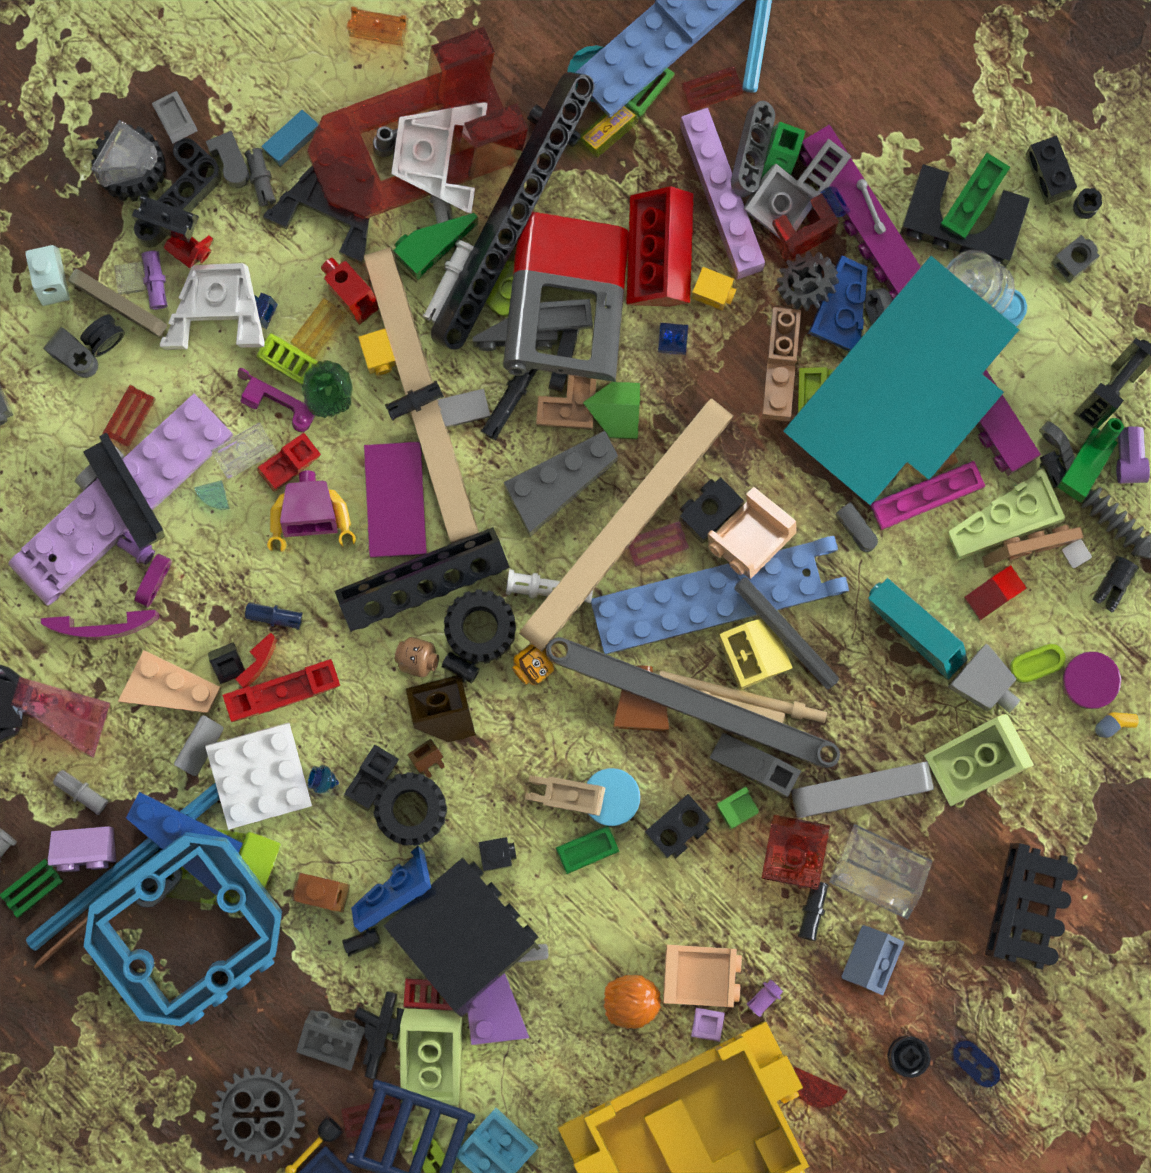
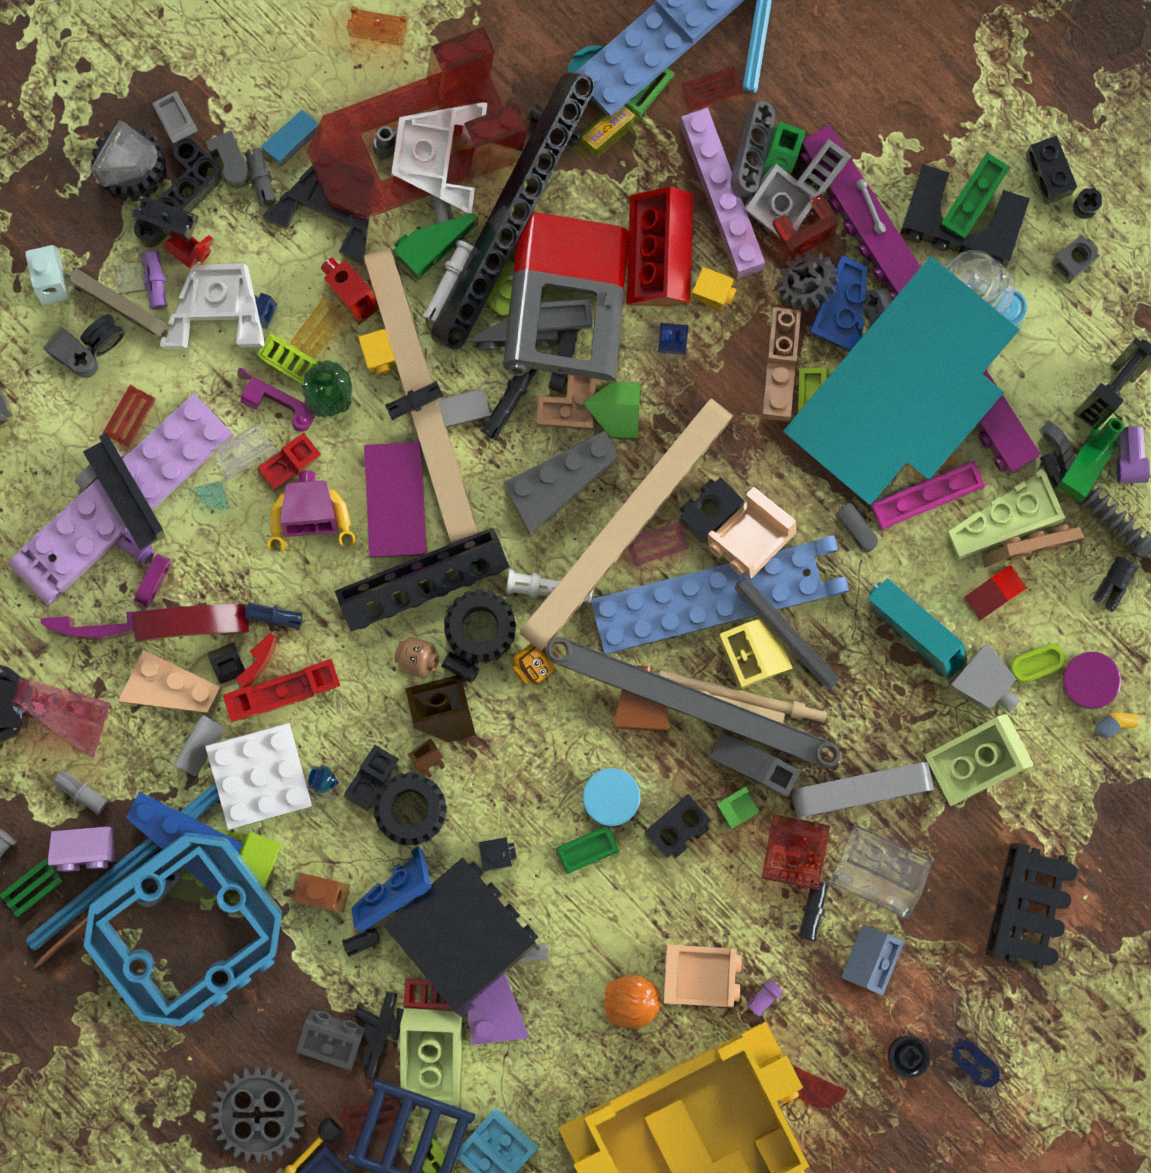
(189, 621): none -> dark red slope
(568, 795): tan hinge -> none
(707, 1024): lavender tile -> none
(835, 201): clear blue tile -> none
(1077, 553): white sticker -> none

